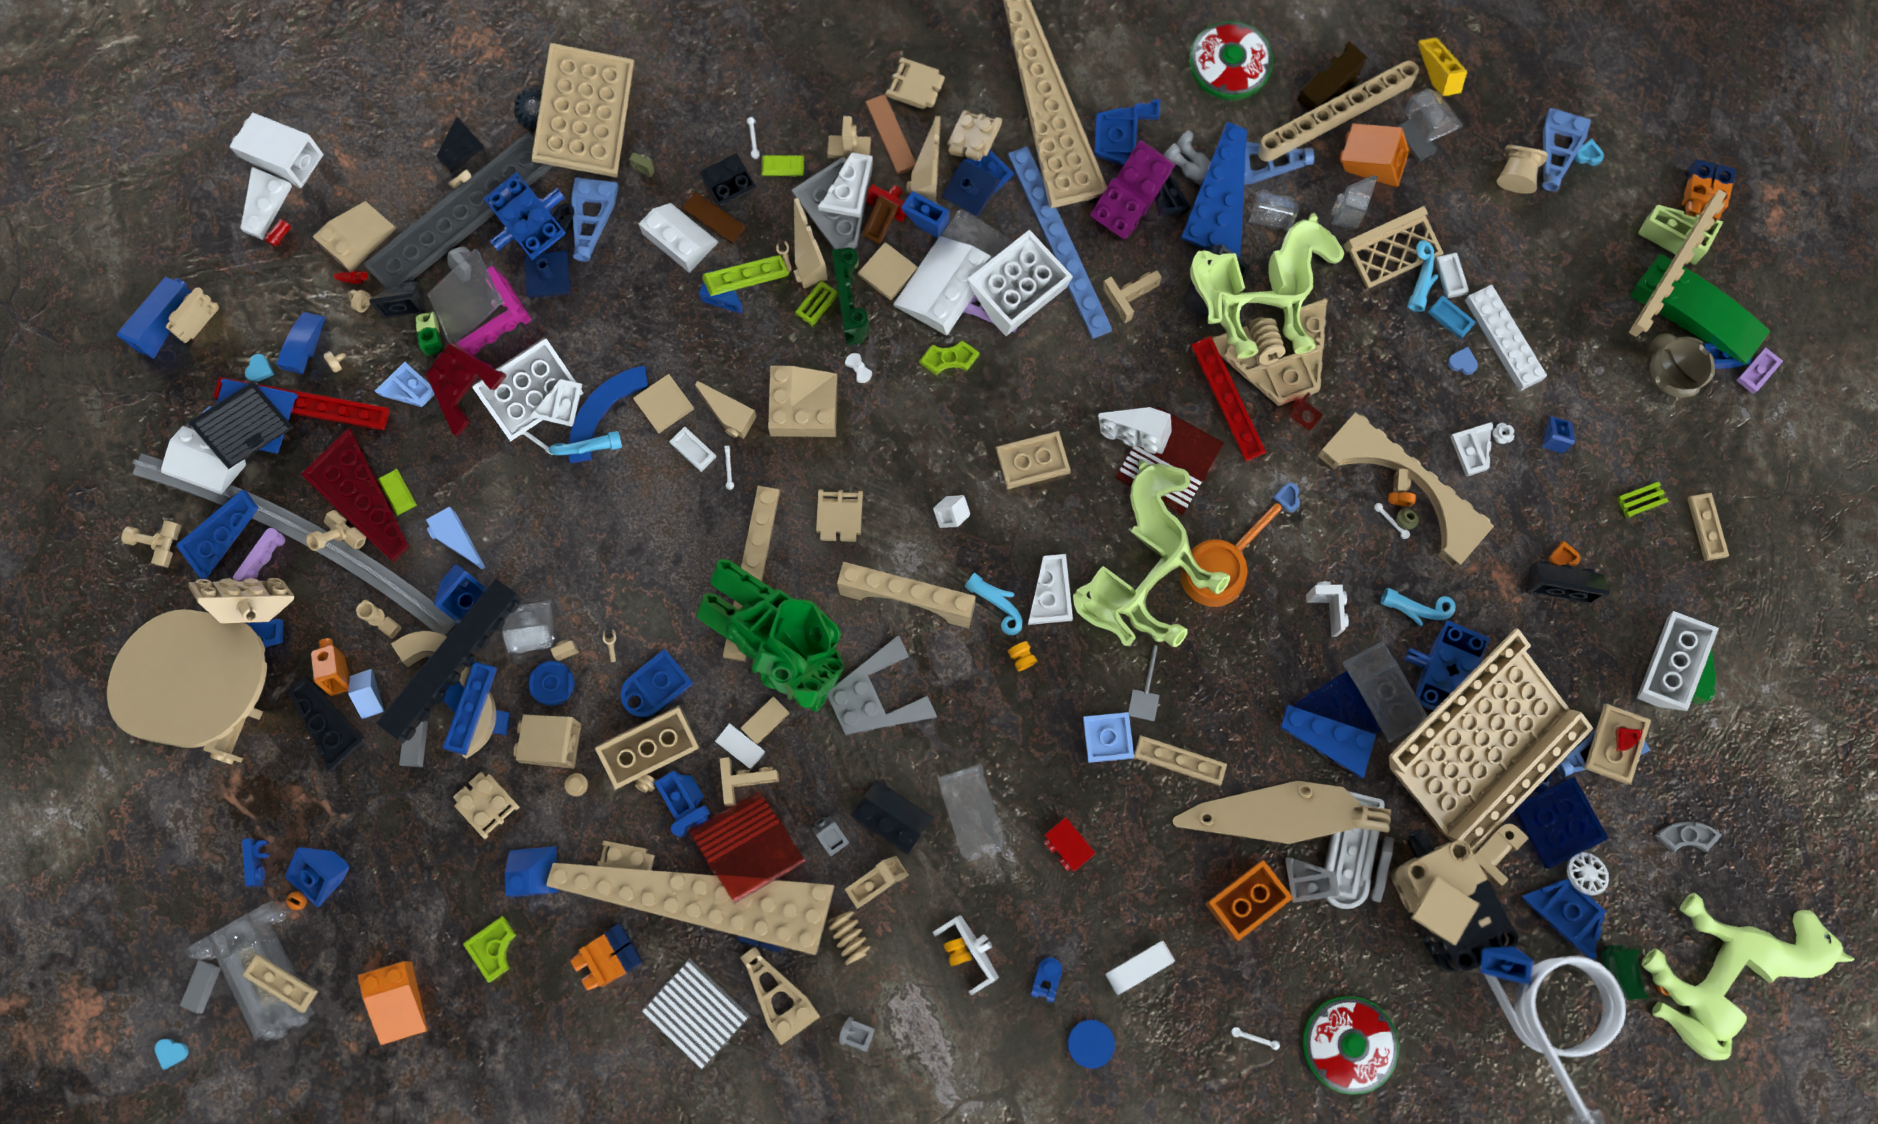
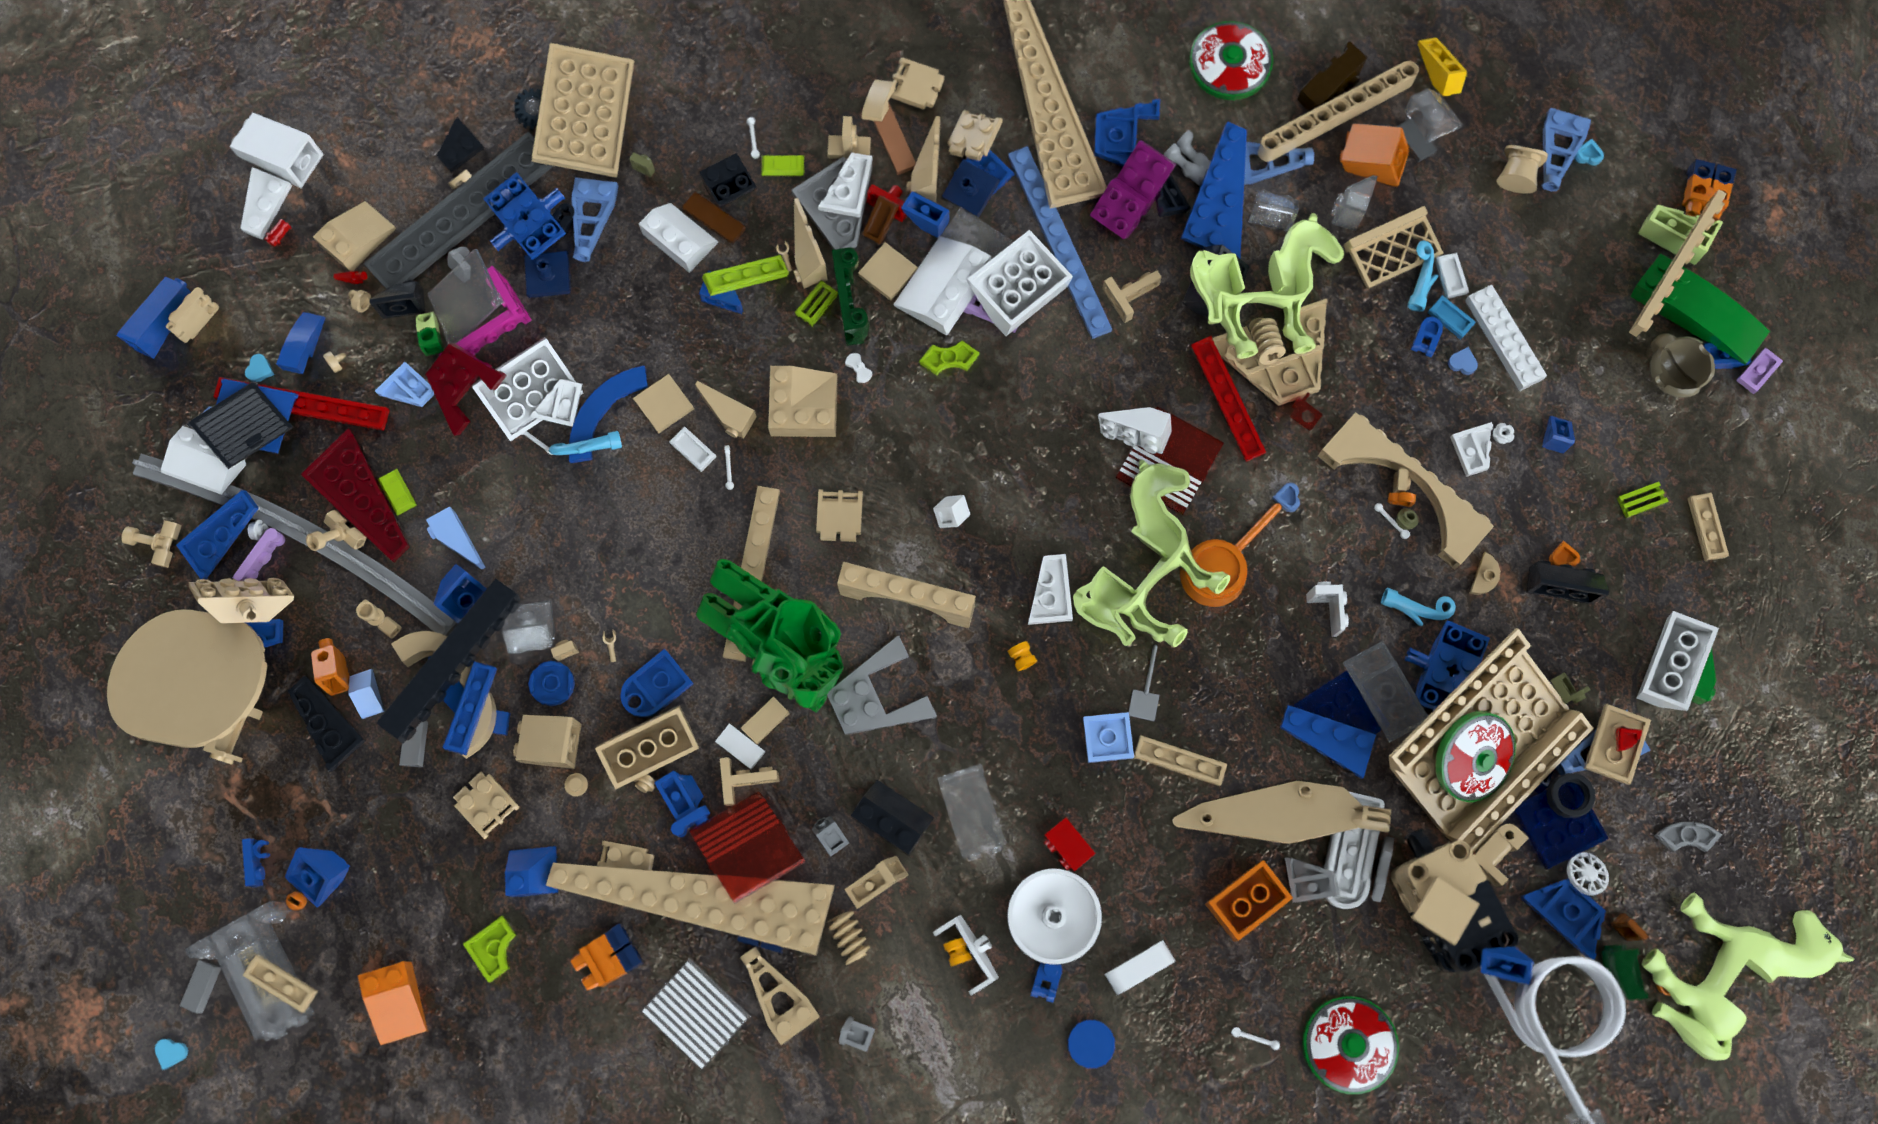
(256, 529): none -> white plate
(877, 100): none -> tan slope
(996, 597): medium azure plant -> none
(1032, 460): tan tile -> none
(1054, 916): none -> white dish
(1431, 330): none -> blue plate
(1475, 756): none -> dish
(1486, 576): none -> tan plate
(1566, 689): none -> olive bracket
(1586, 787): none -> black tyre
(1628, 928): none -> dark orange slope

